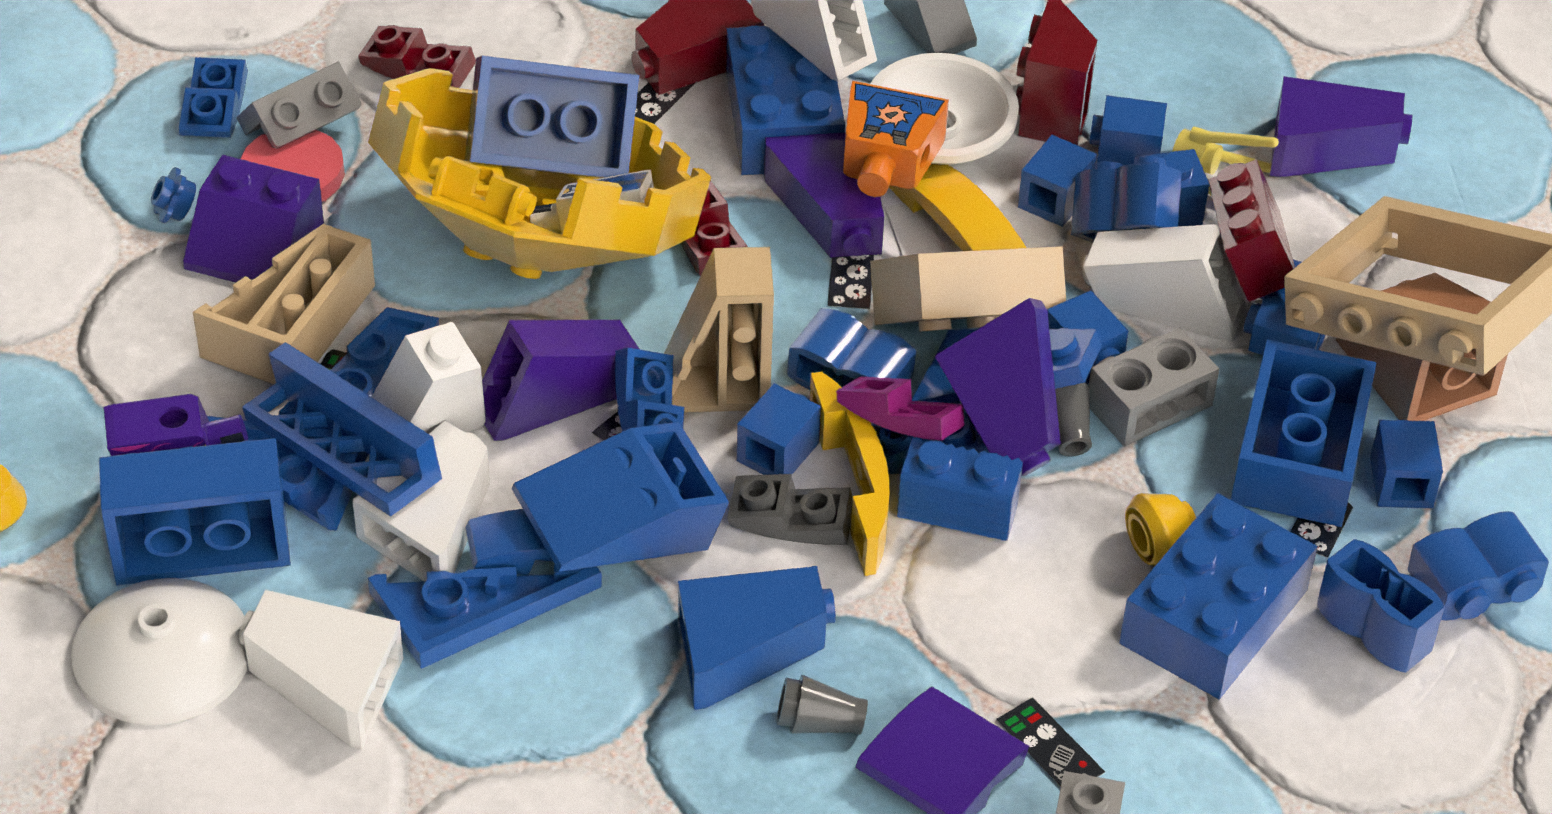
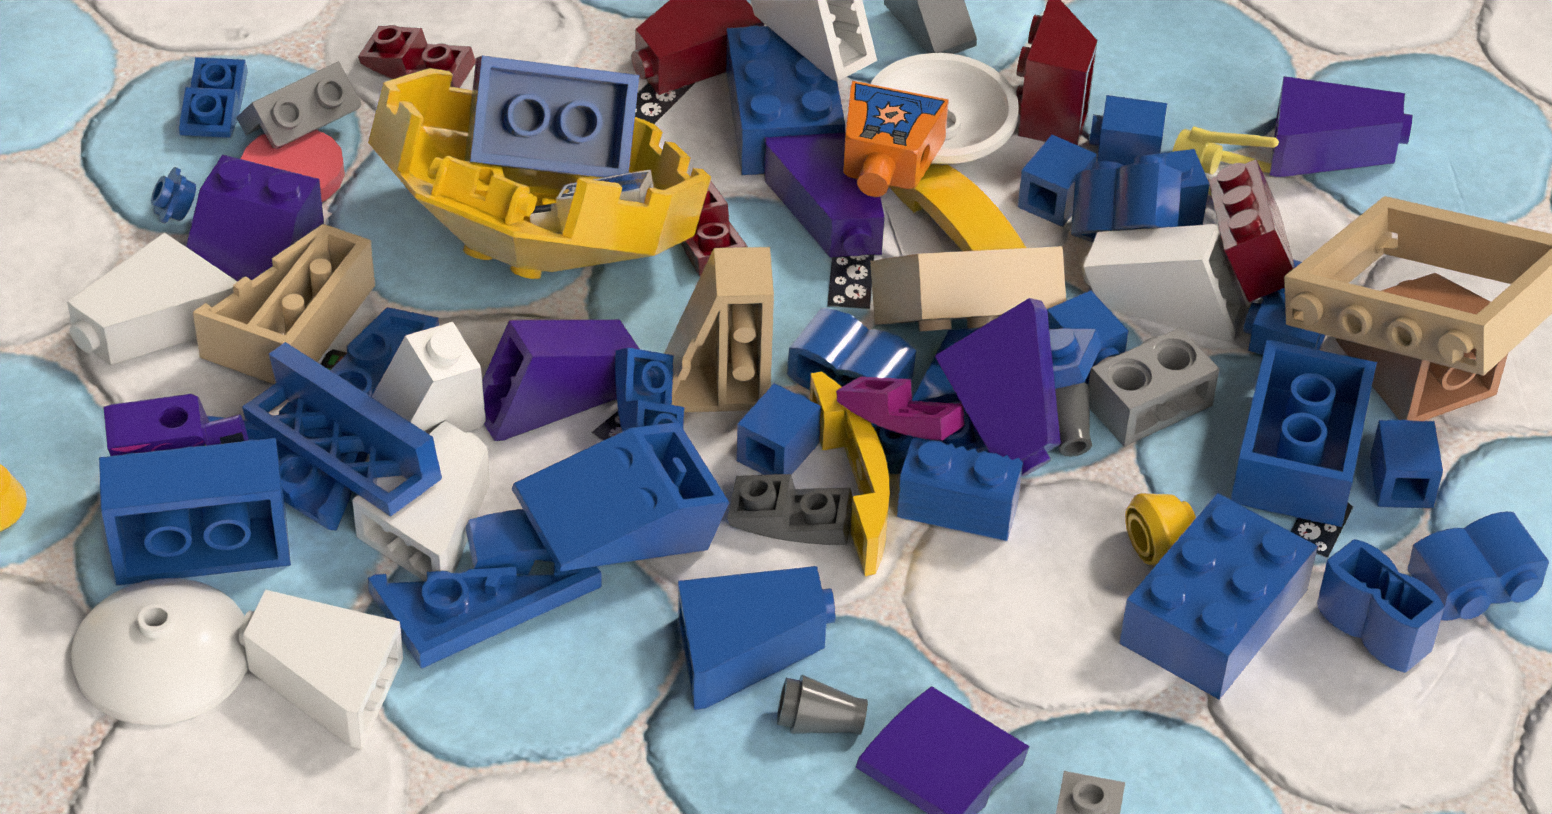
(146, 302): none -> white slope
(1048, 741): black sticker -> none

